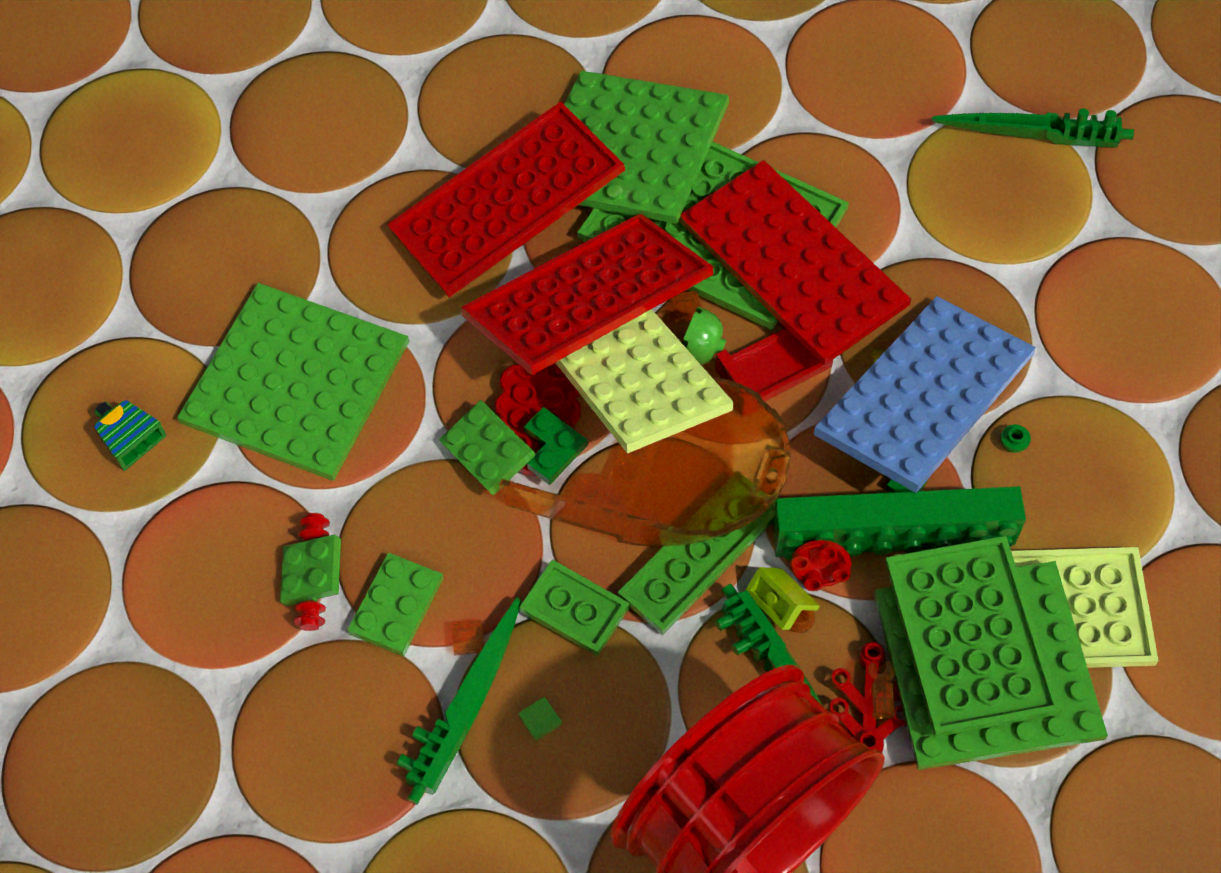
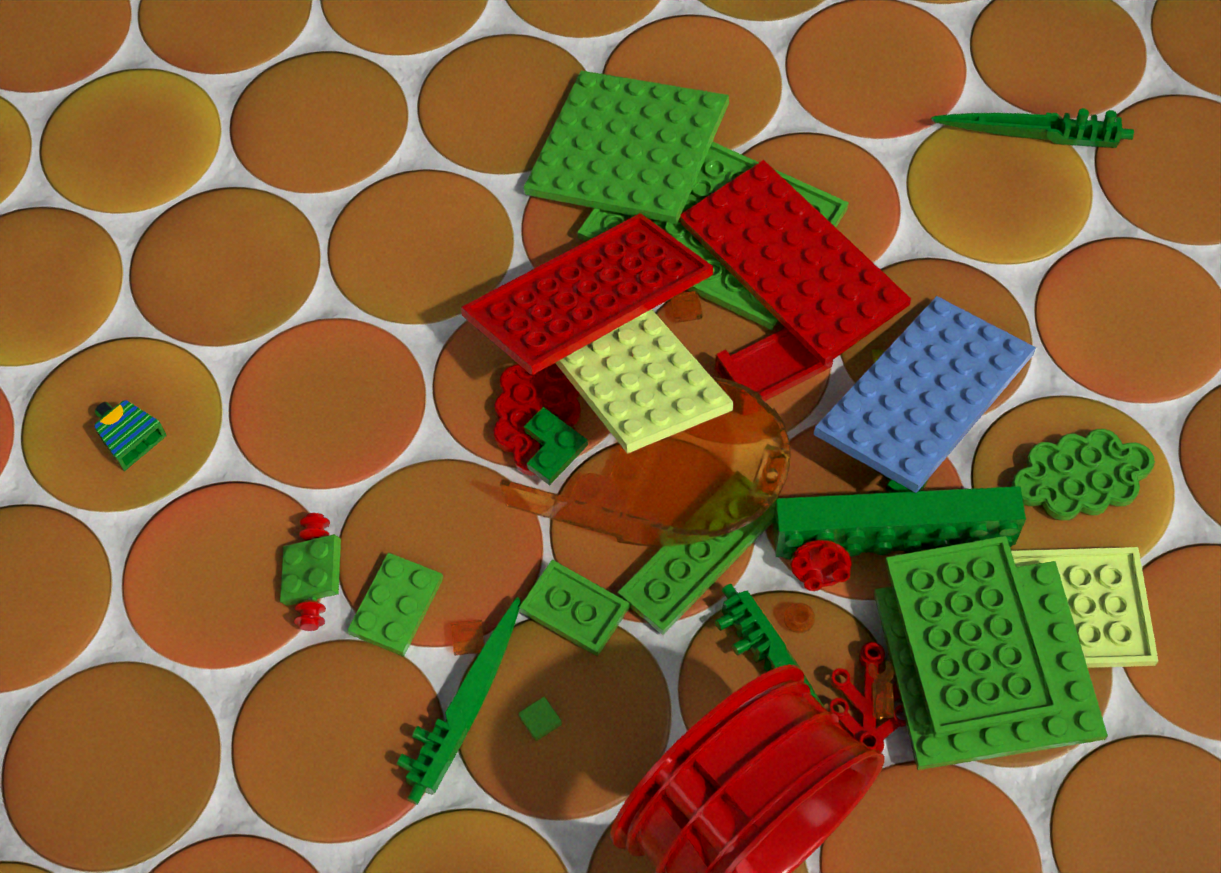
(294, 381): bright green plate -> none
(487, 447): bright green plate -> none
(505, 198): red plate -> none
(704, 336): bright green cylinder -> none
(779, 596): lime panel -> none
(1011, 444): green plate -> none
(1083, 474): none -> bright green plate

